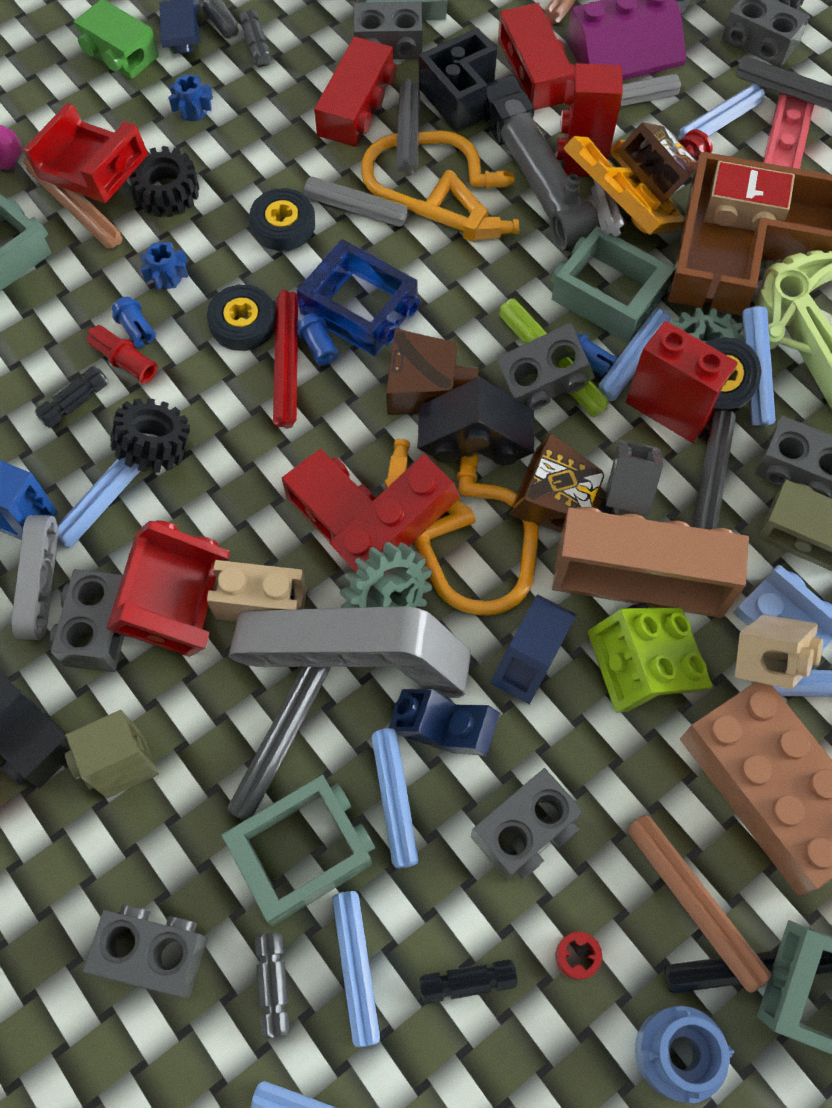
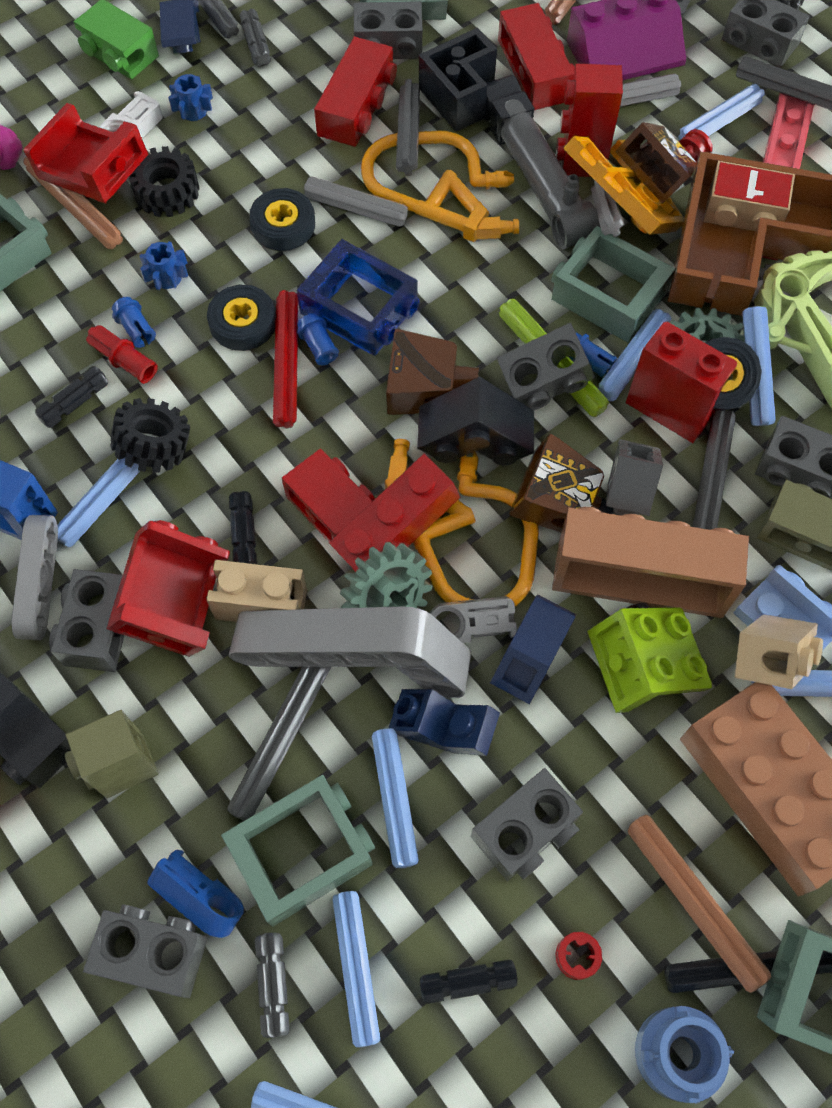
(141, 111): none -> white piece
(193, 894): none -> blue piece
(242, 528): none -> black axle
(481, 617): none -> light grey piece

